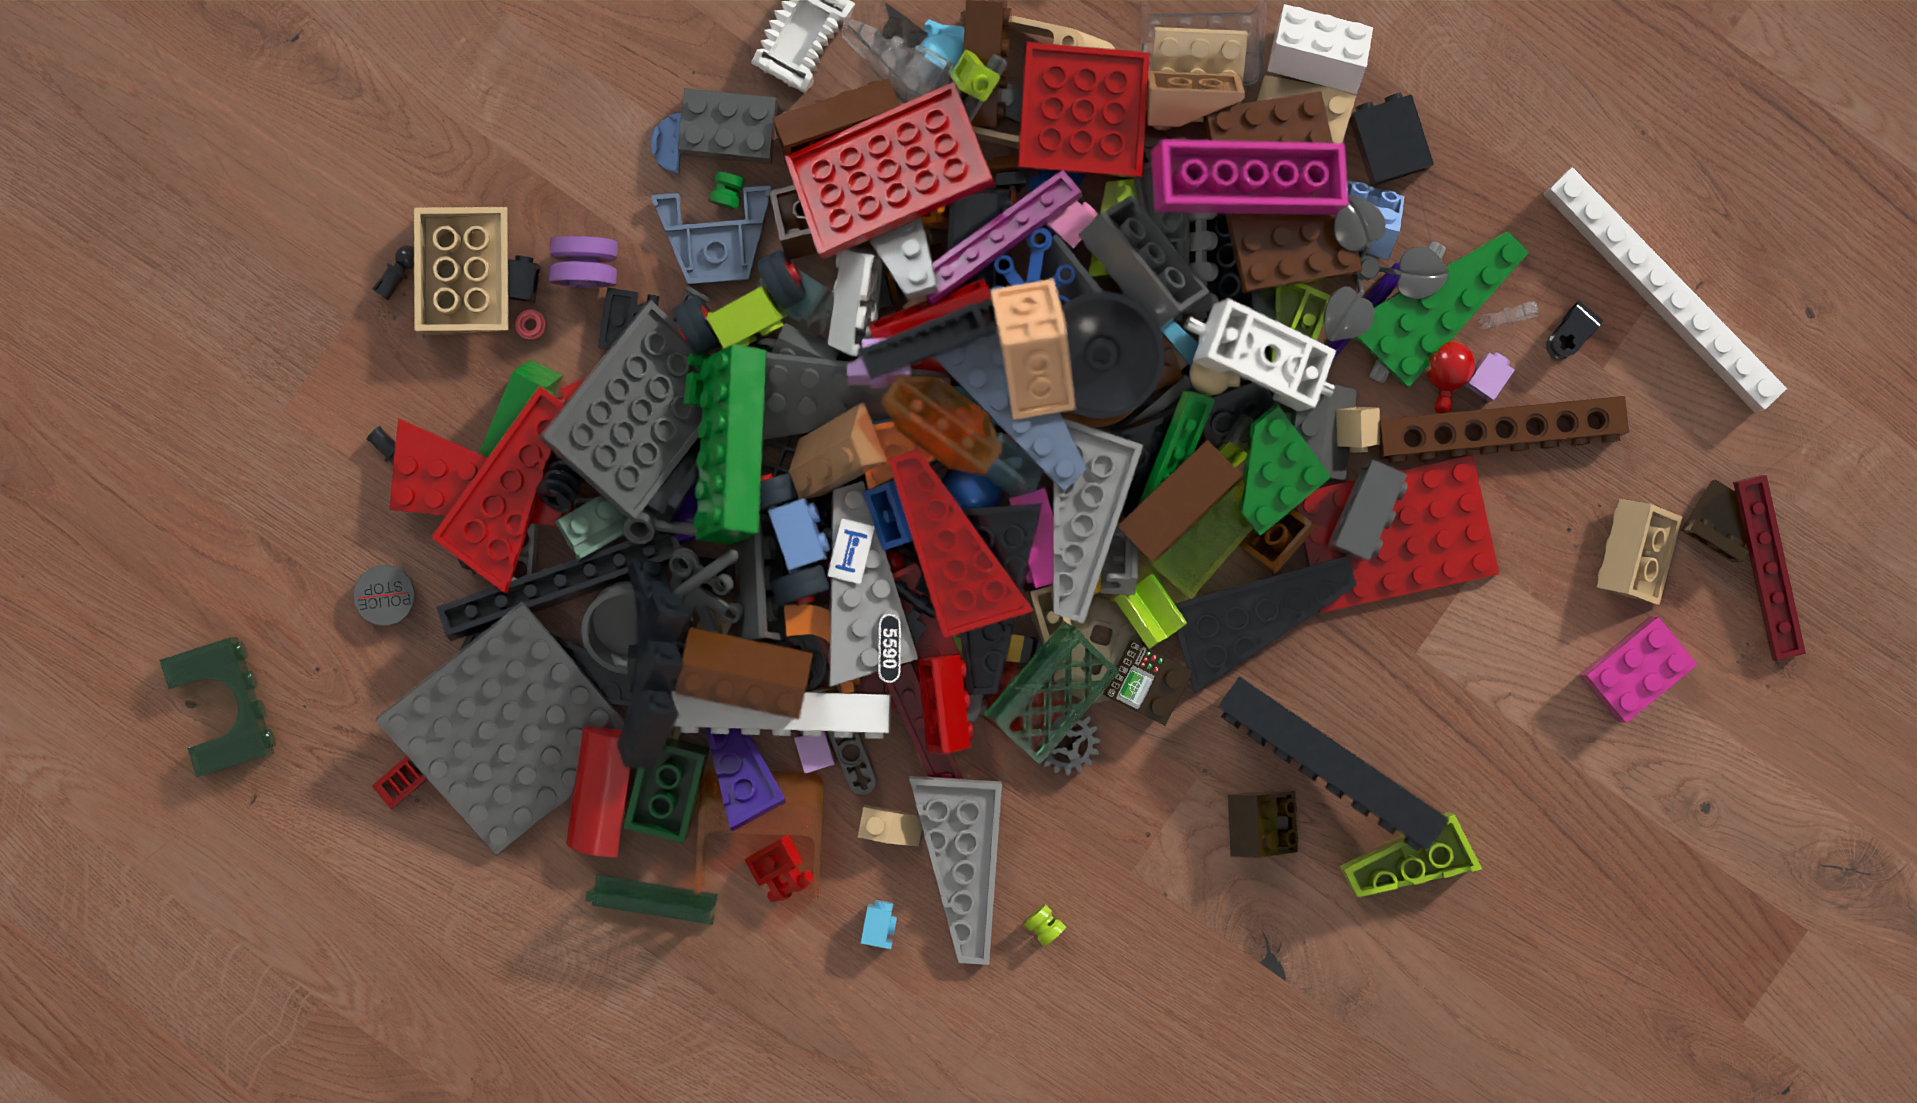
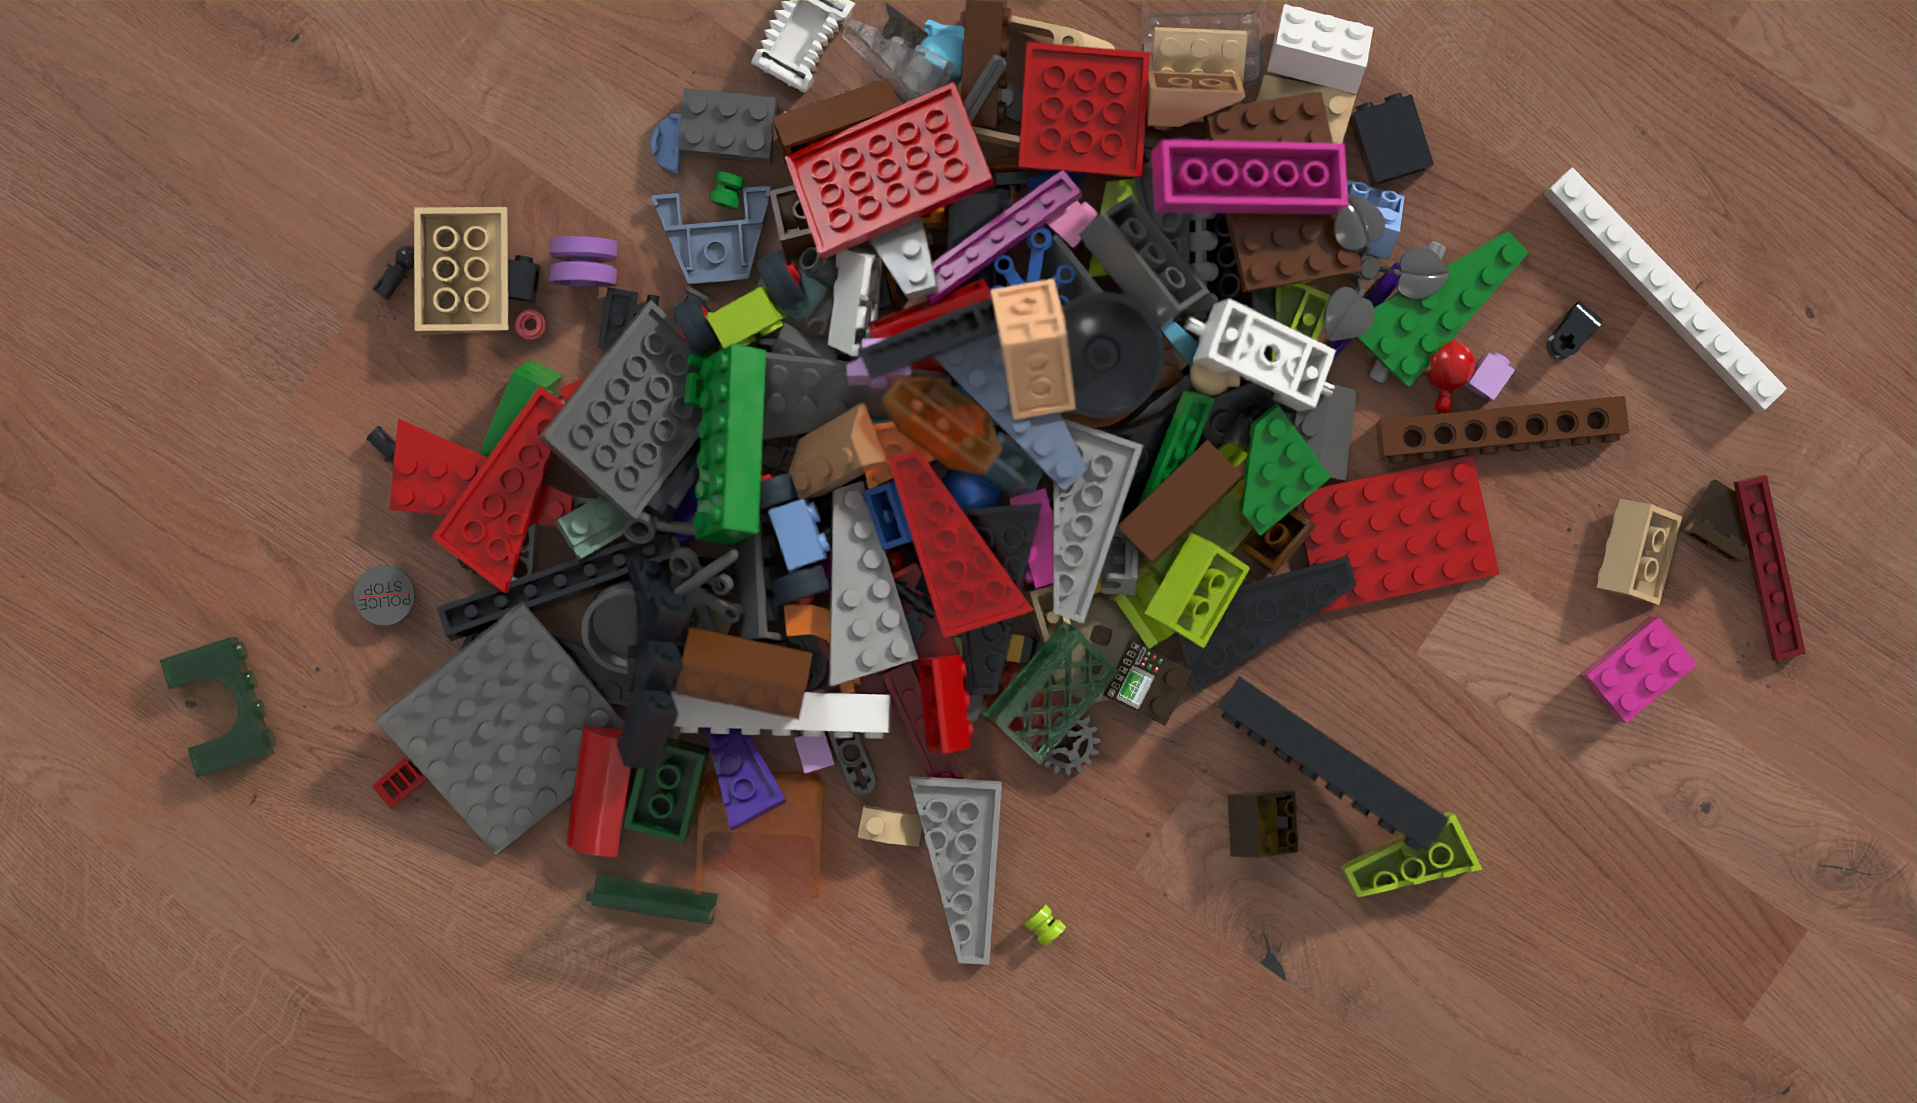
(559, 486): black piece -> none
(778, 859): red plate -> none
(821, 270): none -> dark grey brick
(851, 551): white sticker -> none
(879, 924): medium azure brick -> none
(889, 647): black sticker -> none
(974, 77): lime bracket -> none
(1197, 590): none -> lime slope
(1358, 428): tan brick -> none
(1368, 511): dark grey brick -> none
(1520, 313): clear piece -> none

